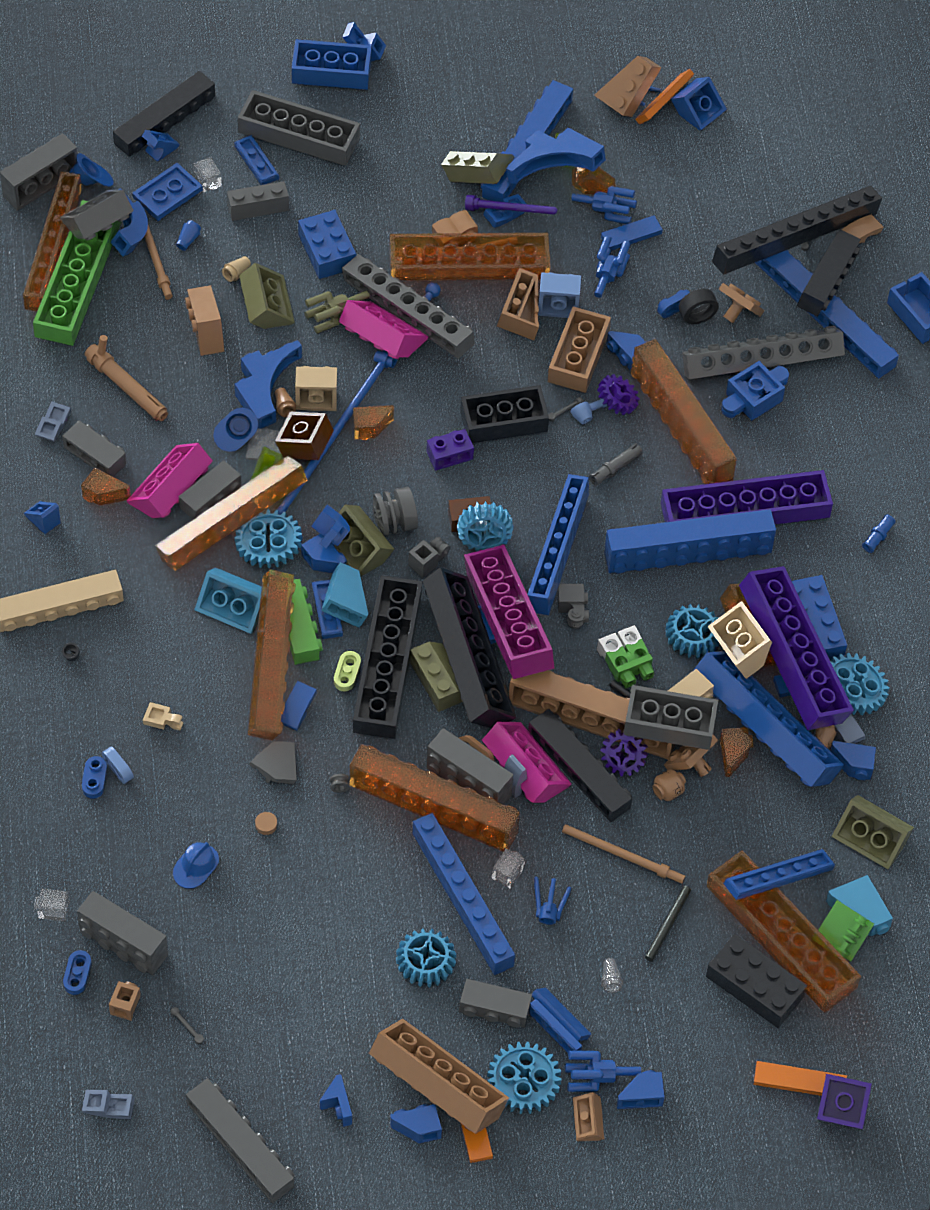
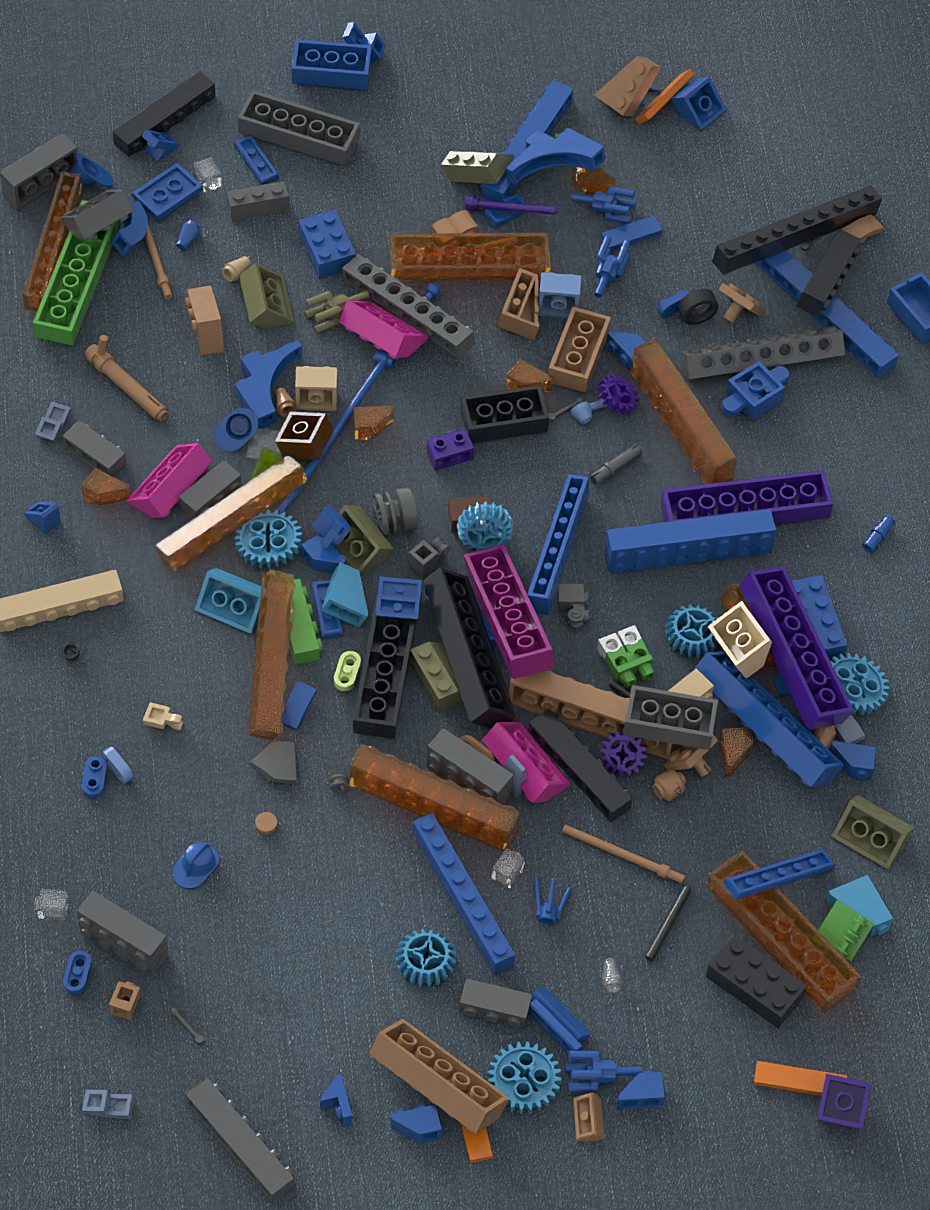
(398, 598): none -> blue slope
(526, 375): none -> clear orange slope

